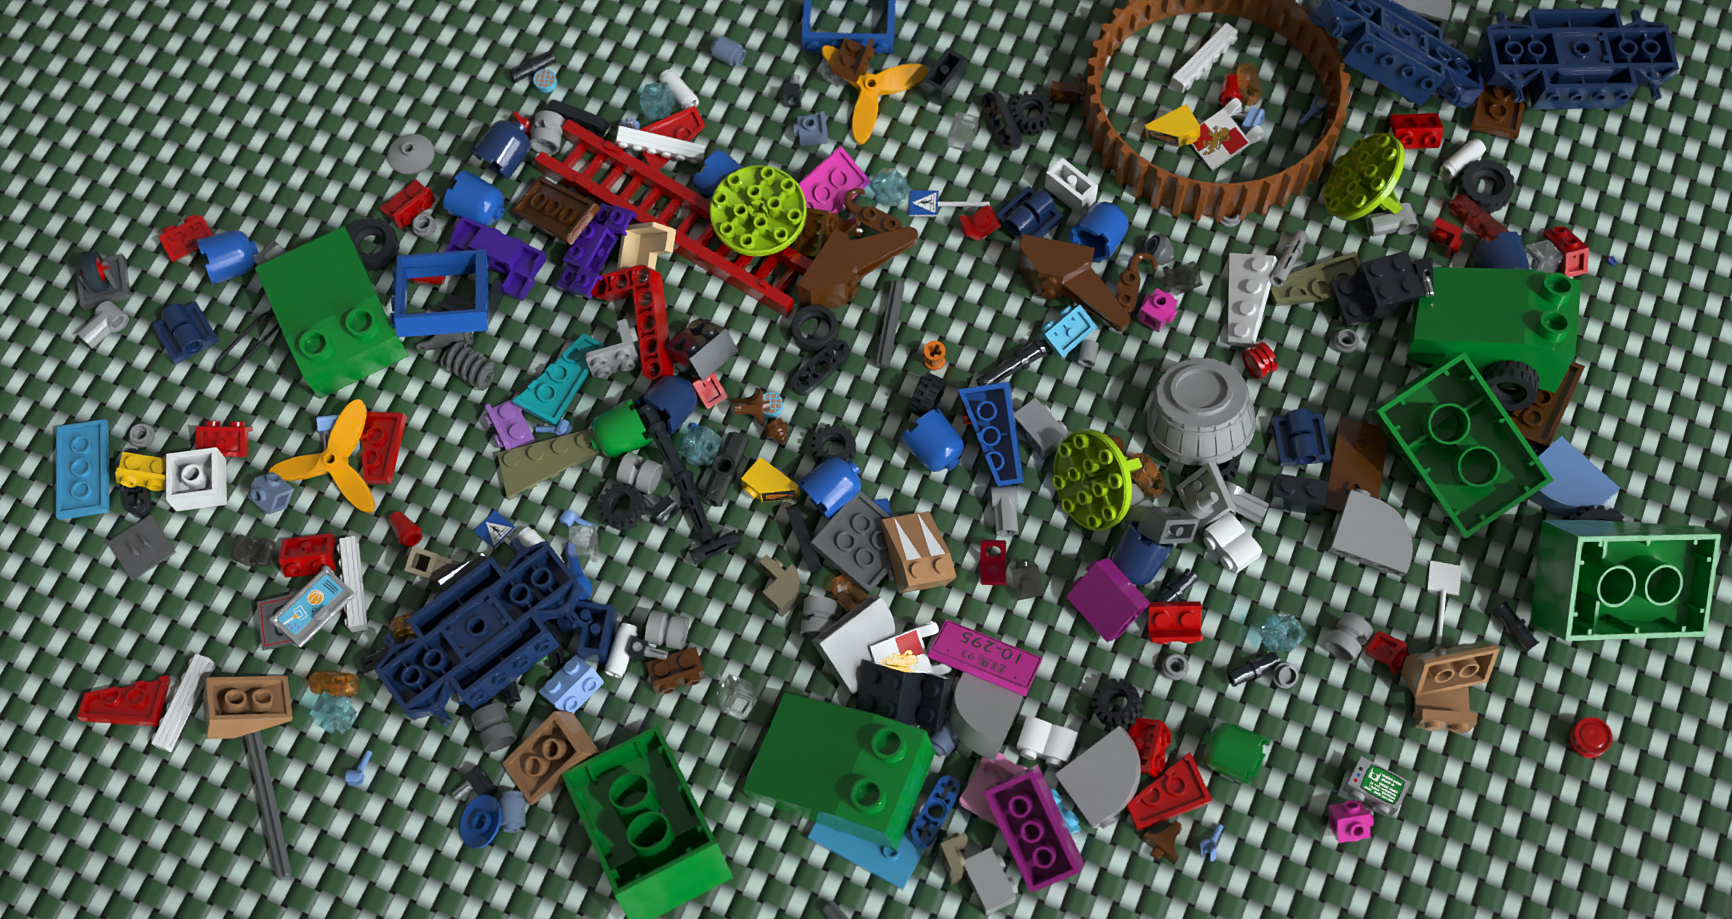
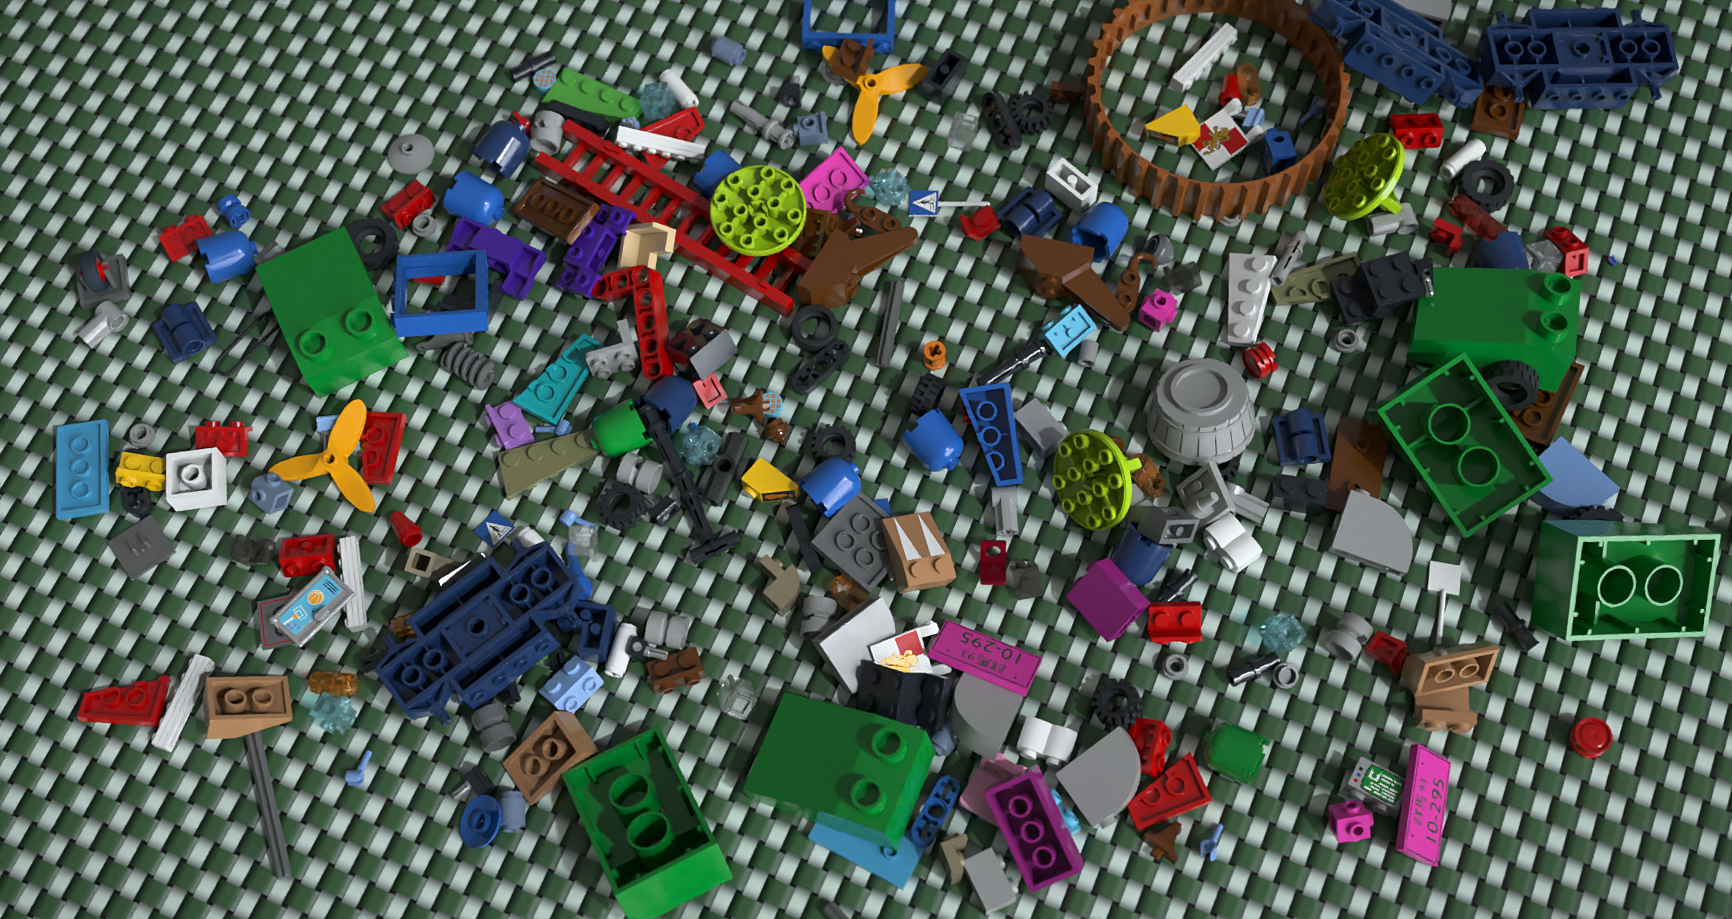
(234, 212): none -> blue wheel
(592, 97): none -> bright green wing
(769, 128): none -> light grey pin
(1277, 147): none -> blue torso
(1423, 805): none -> dark pink tile

